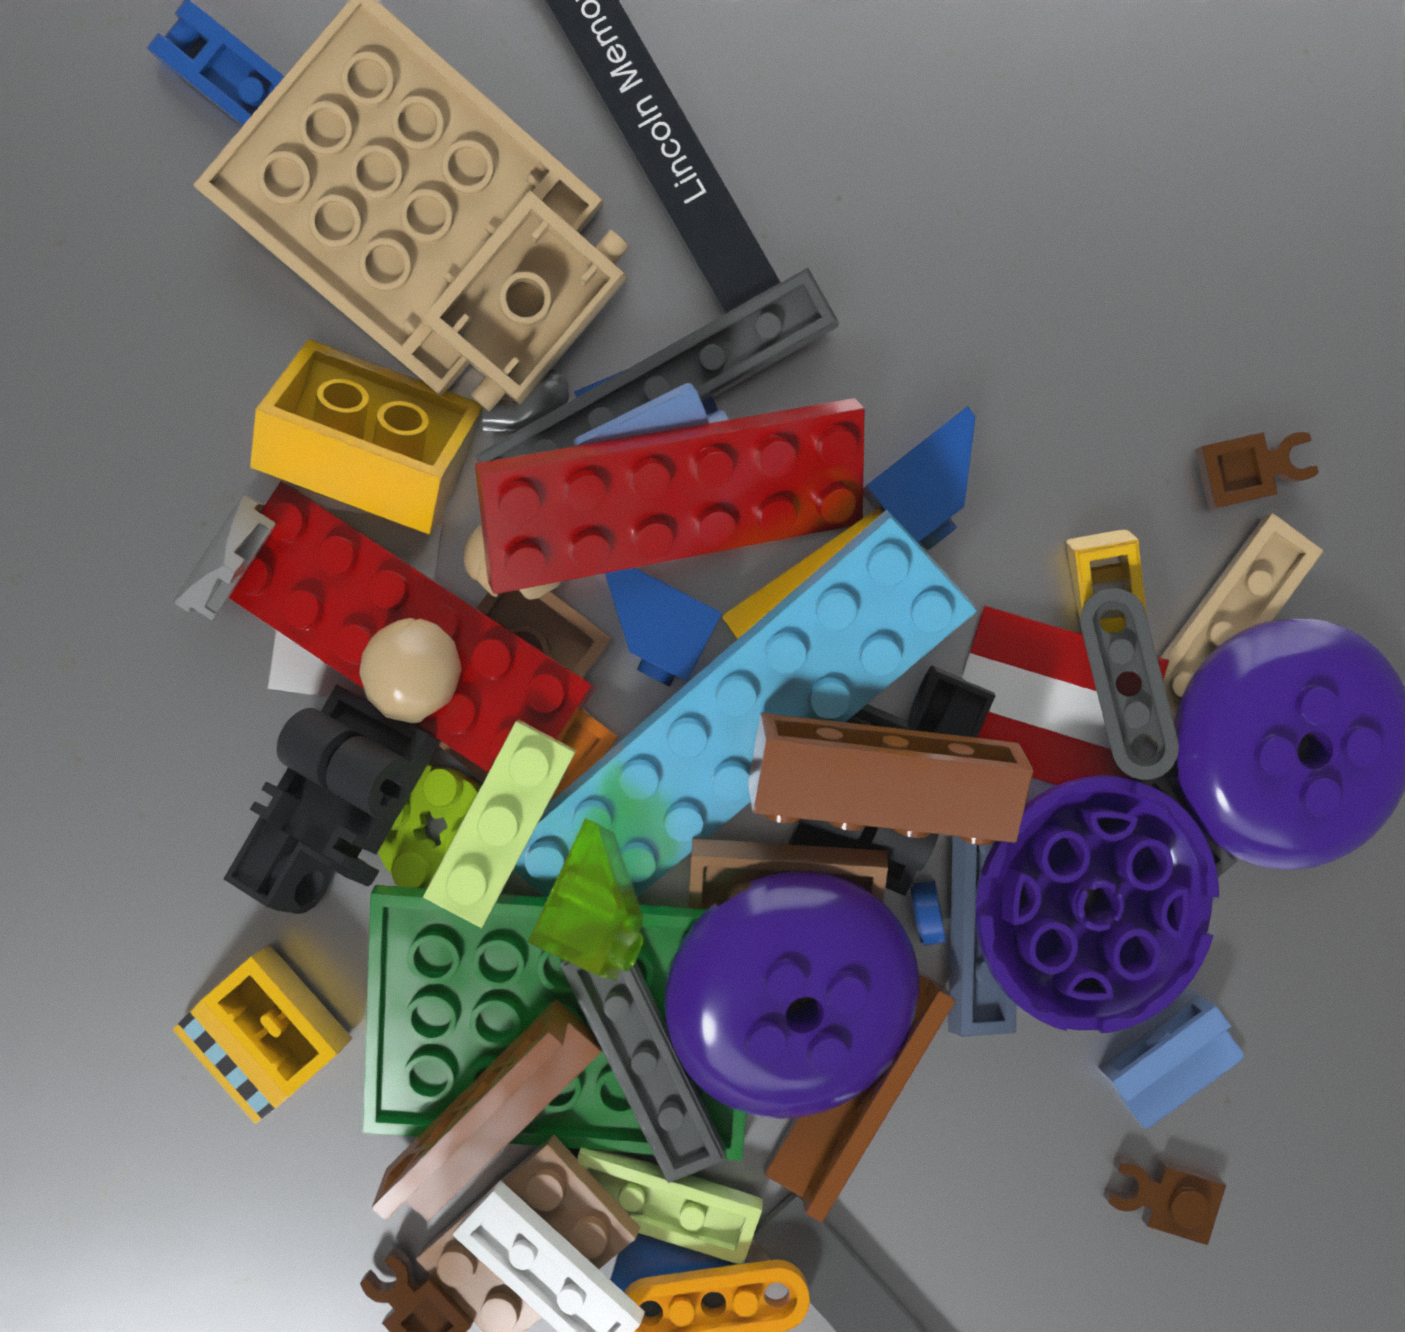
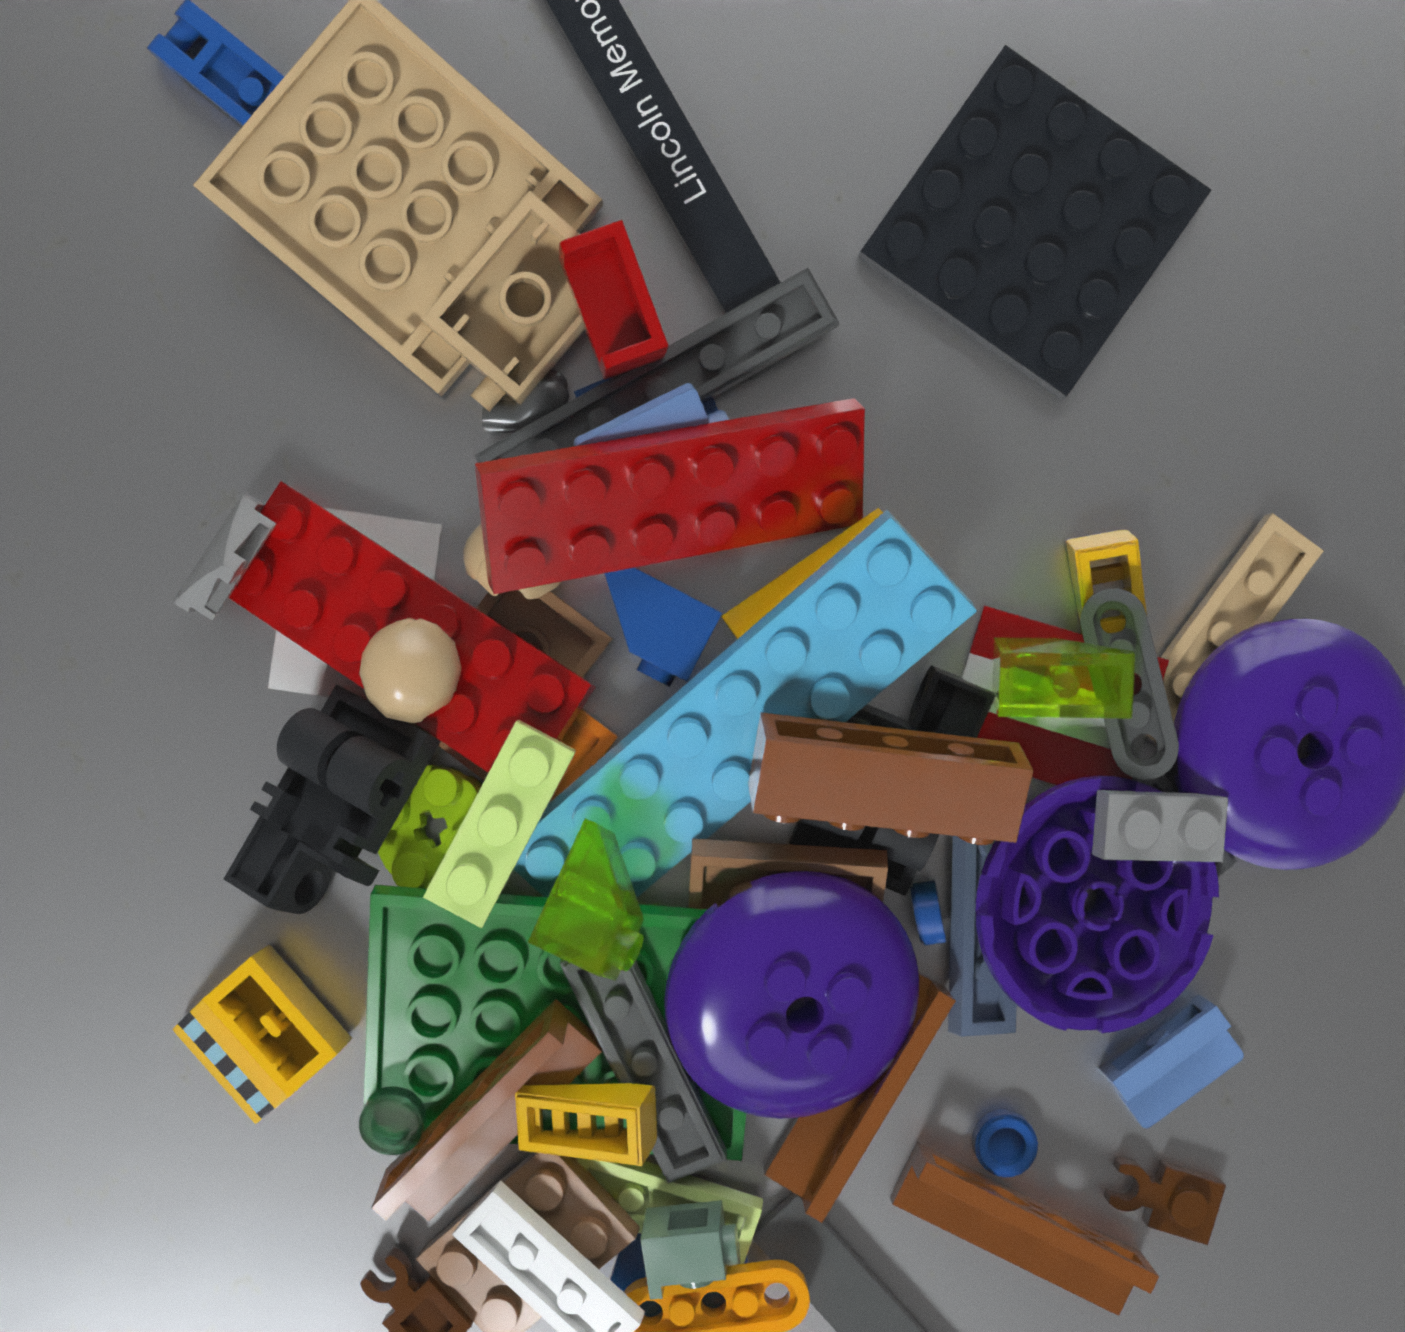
(364, 435): yellow slope -> none
(392, 1120): none -> clear green tile
(612, 299): none -> red panel
(613, 1101): none -> yellow slope
(687, 1246): none -> sand green brick
(928, 482): blue slope -> none
(1004, 1143): none -> blue tile
(1021, 1229): none -> dark orange fence
(1034, 223): none -> black plate
(1061, 679): none -> clear neon green slope
(1159, 826): none -> light grey plate
(1246, 469): reddish brown plate -> none

